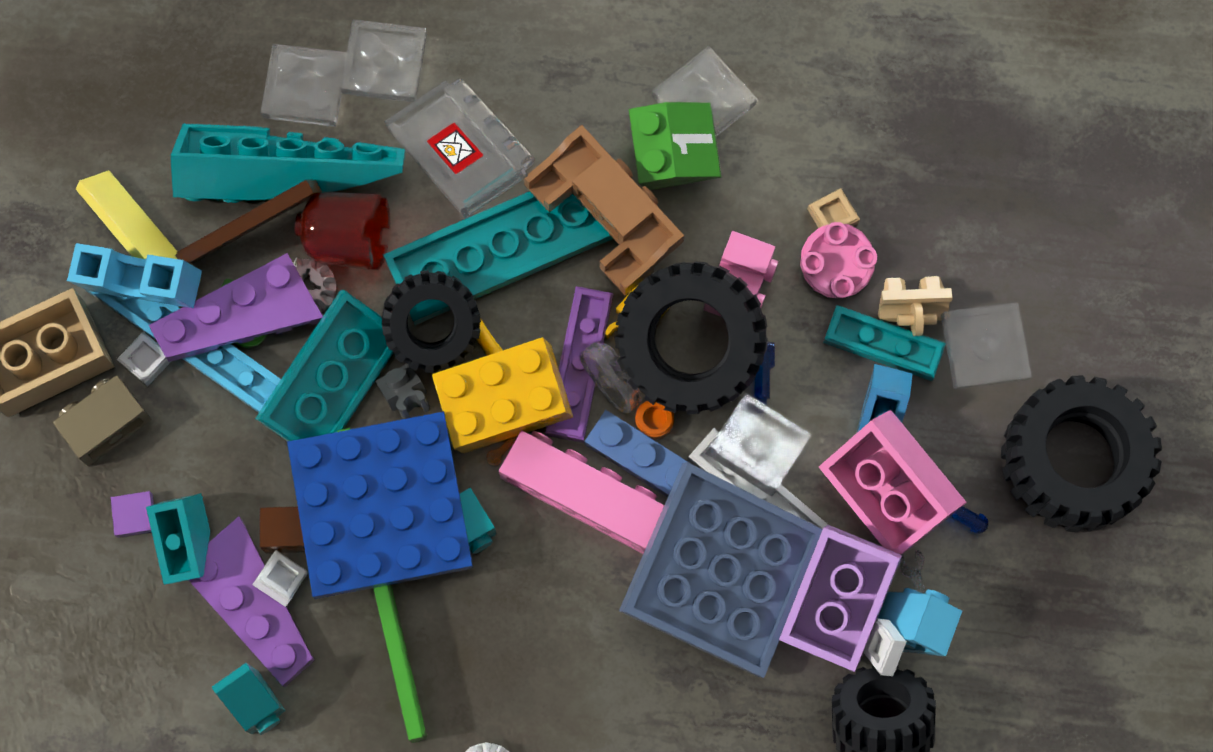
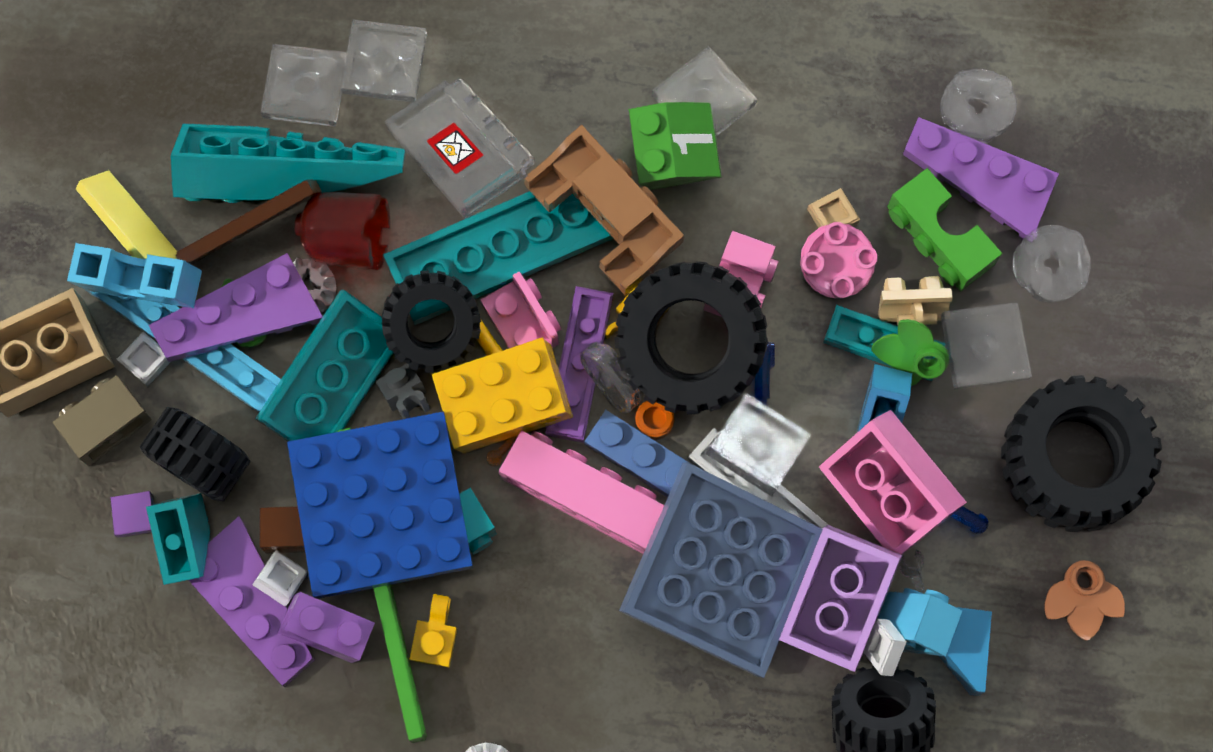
(195, 453): none -> black tyre
(250, 699): teal slope -> none
(326, 627): none -> medium lavender brick
(434, 640): none -> yellow plate
(519, 315): none -> bright pink bracket
(909, 347): none -> bright green plate
(959, 257): none -> bright green arch
(969, 650): none -> dark azure slope
(984, 85): none -> clear plate
(994, 179): none -> medium lavender wing
(1066, 247): none -> clear plate
(1081, 605): none -> nougat plate

